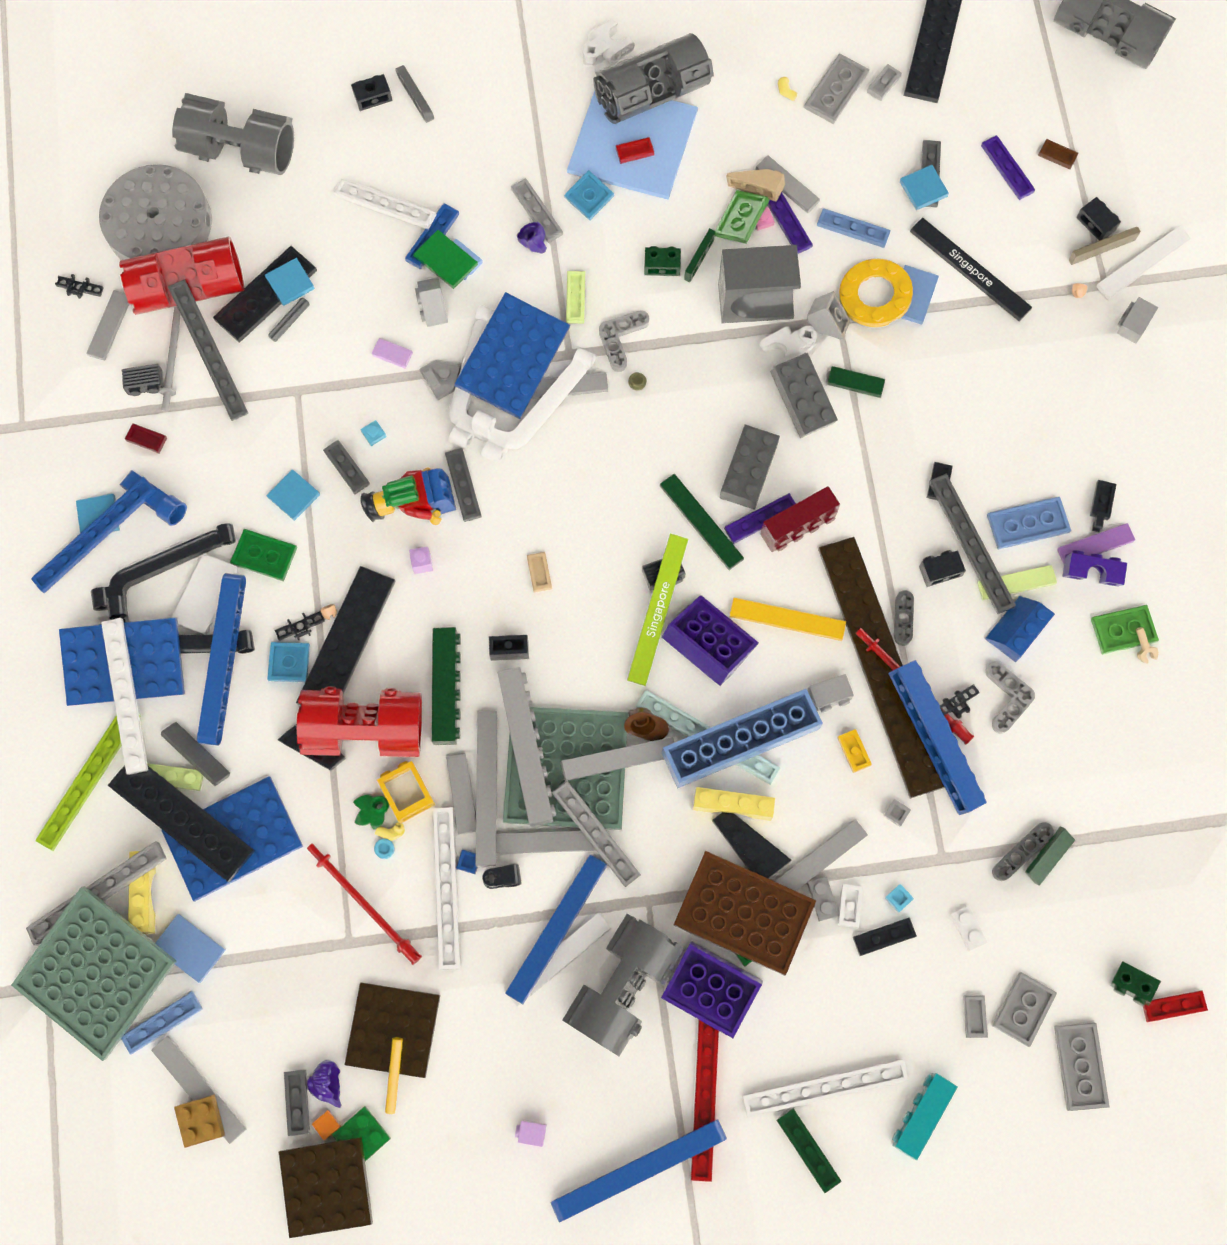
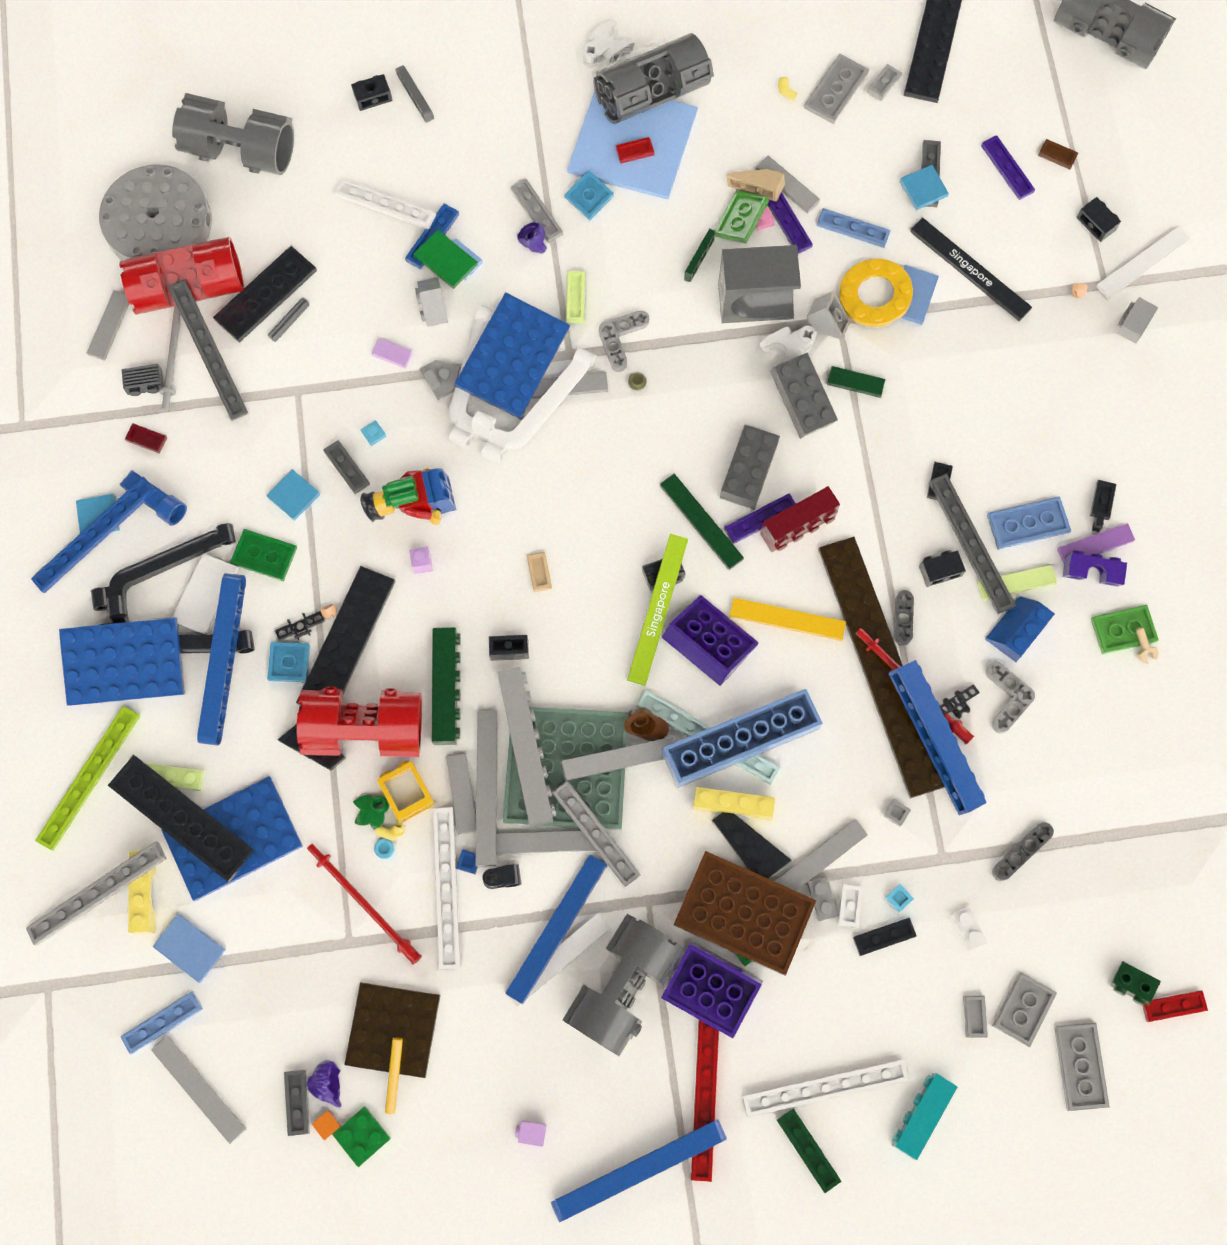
(83, 289): black piece -> none
(93, 973): sand green plate -> none
(124, 696): white plate -> none
(195, 754): dark grey tile -> none
(199, 1121): pearl gold plate -> none
(289, 281): dark azure tile -> none
(325, 1187): dark brown plate -> none
(463, 485): dark grey tile -> none
(662, 261): dark green brick -> none
(831, 693): light grey brick -> none
(854, 751): yellow plate -> none
(1050, 855): tile -> none
(1104, 245): tile -> none

